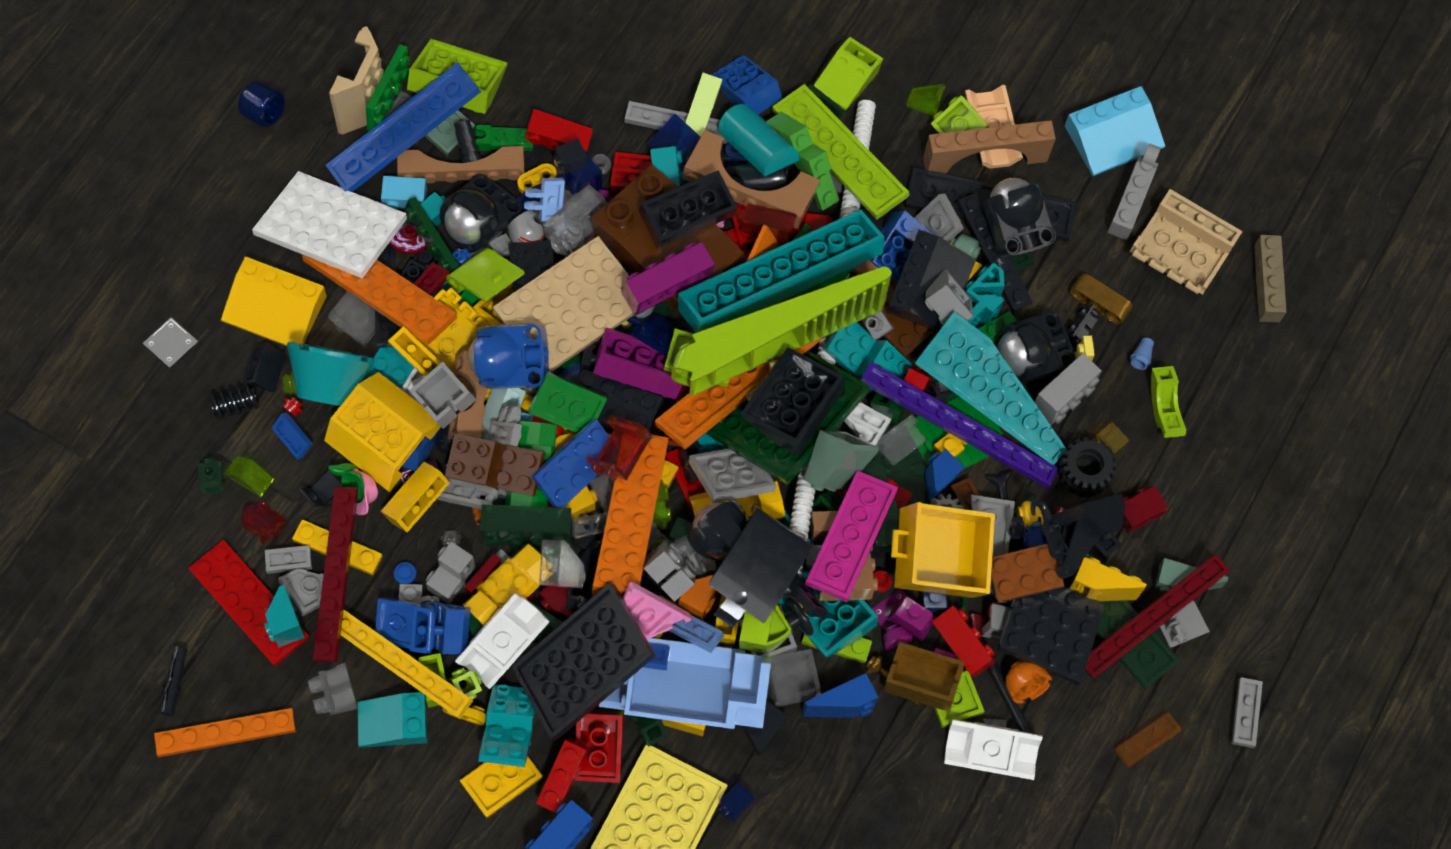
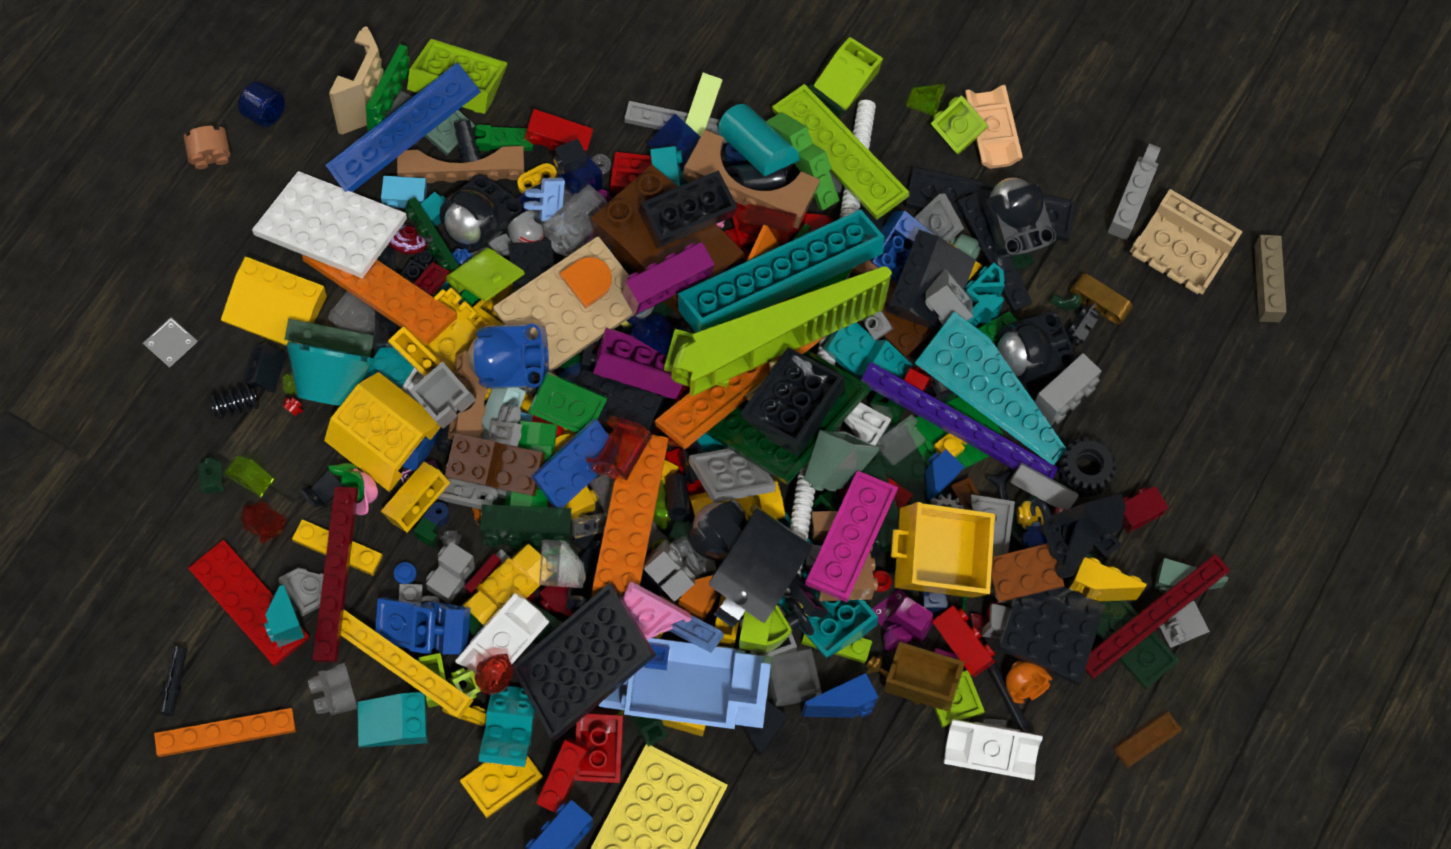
(207, 146): none -> nougat brick
(288, 559): light grey plate -> none
(292, 435): blue plate -> none
(329, 337): none -> dark green plate
(428, 526): none -> leg
(493, 673): none -> clear red hair
(588, 279): none -> orange tile
(677, 497): none -> black pin
(736, 802): clear blue brick -> none
(748, 85): blue slope -> none
(1016, 532): black axle -> none
(1031, 139): medium nougat arch -> none
(1043, 487): none -> light grey tile
(1067, 304): none -> clear green arm
(1085, 347): light yellow plate -> none
(1112, 437): clear yellow panel -> none
(1114, 130): medium azure slope -> none
(1142, 355): medium blue cone -> none
(1165, 402): lime arch -> none
(1247, 712): light grey plate -> none

